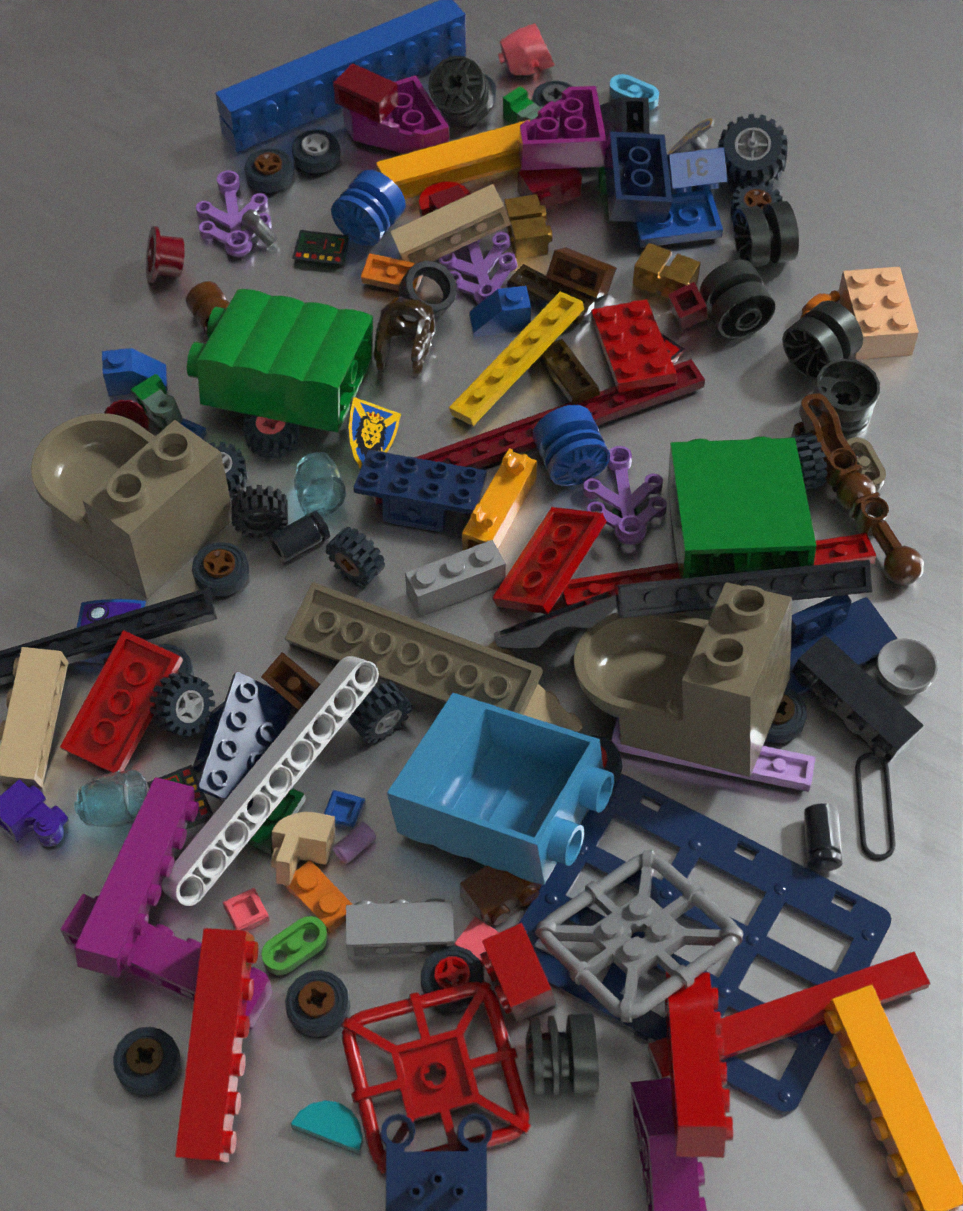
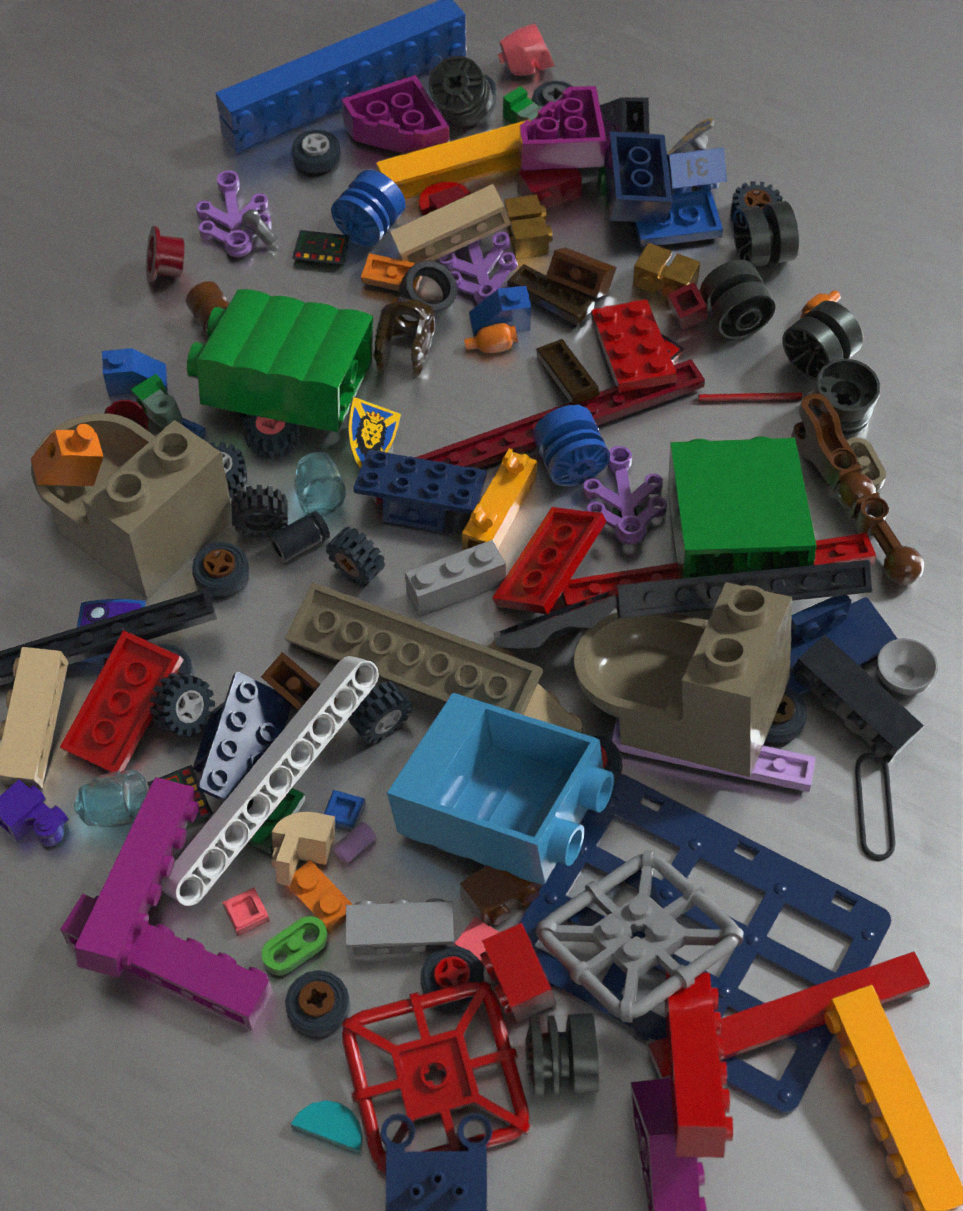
(68, 458): none -> orange torso
(153, 1072): black wheel -> none
(216, 1046): red brick -> none
(269, 170): black wheel -> none
(366, 93): dark red brick -> none
(493, 338): none -> orange plant
(516, 358): yellow plate -> none
(628, 86): medium azure plate -> none
(750, 396): none -> red axle
(754, 150): black wheel -> none
(811, 460): black wheel -> none
(822, 837): black piece -> none
(882, 309): light nougat brick -> none

